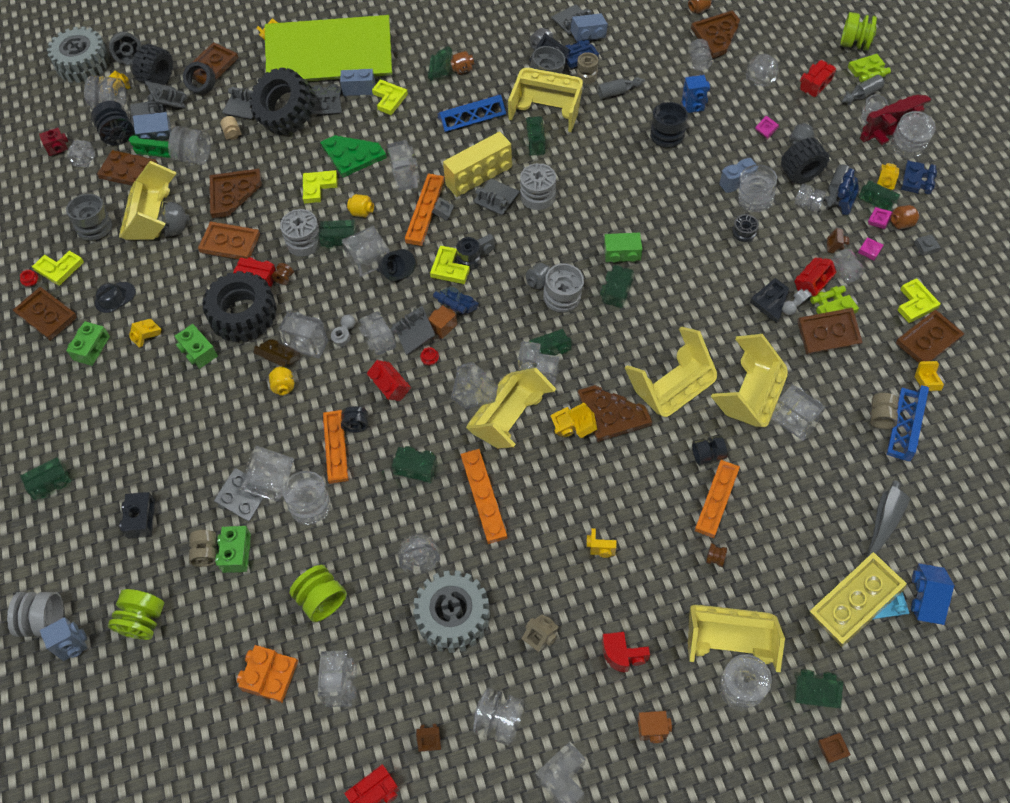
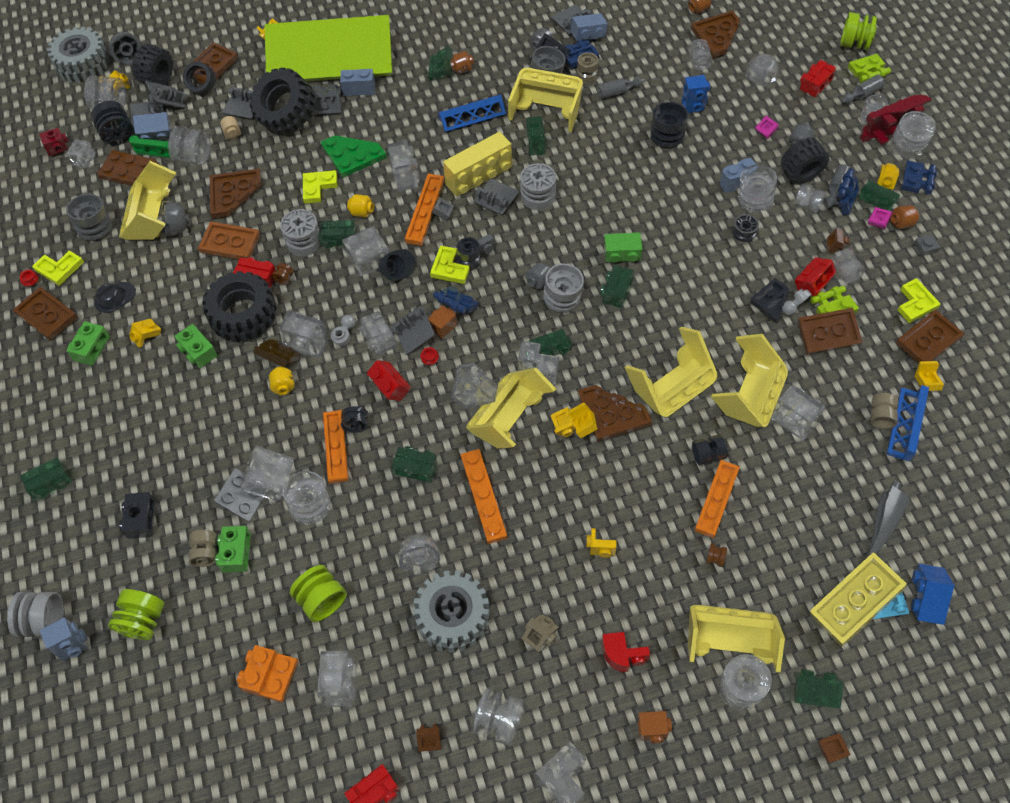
(391, 96): neon yellow plate -> none
(870, 248): dark pink tile -> none

